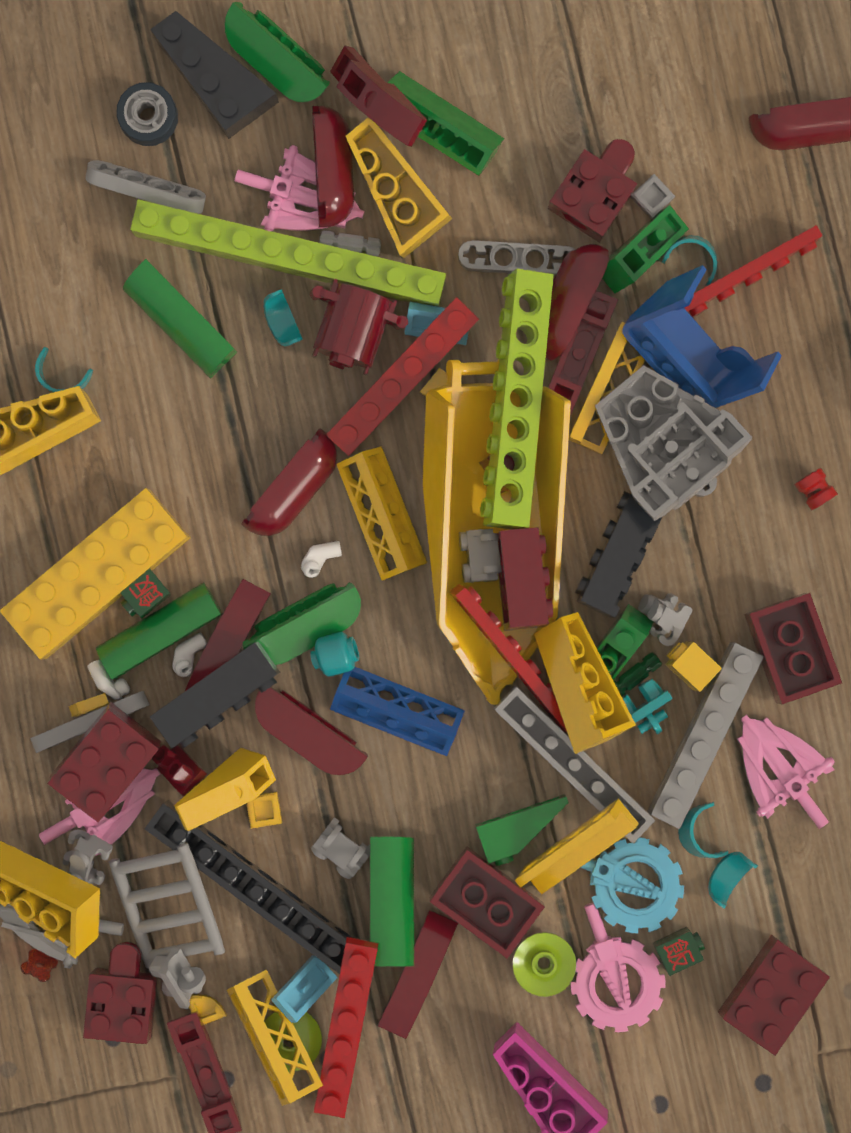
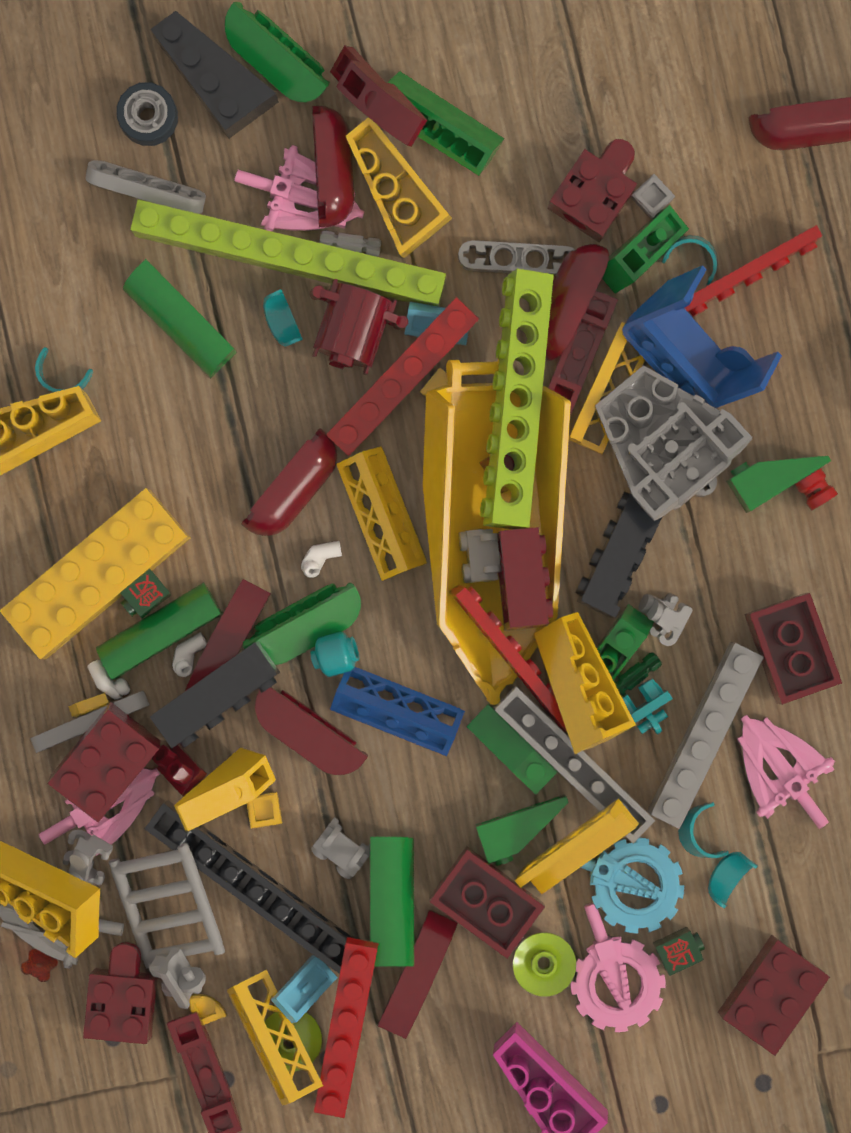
(512, 749): none -> green slope
(692, 665): yellow brick -> none
(766, 479): none -> green slope

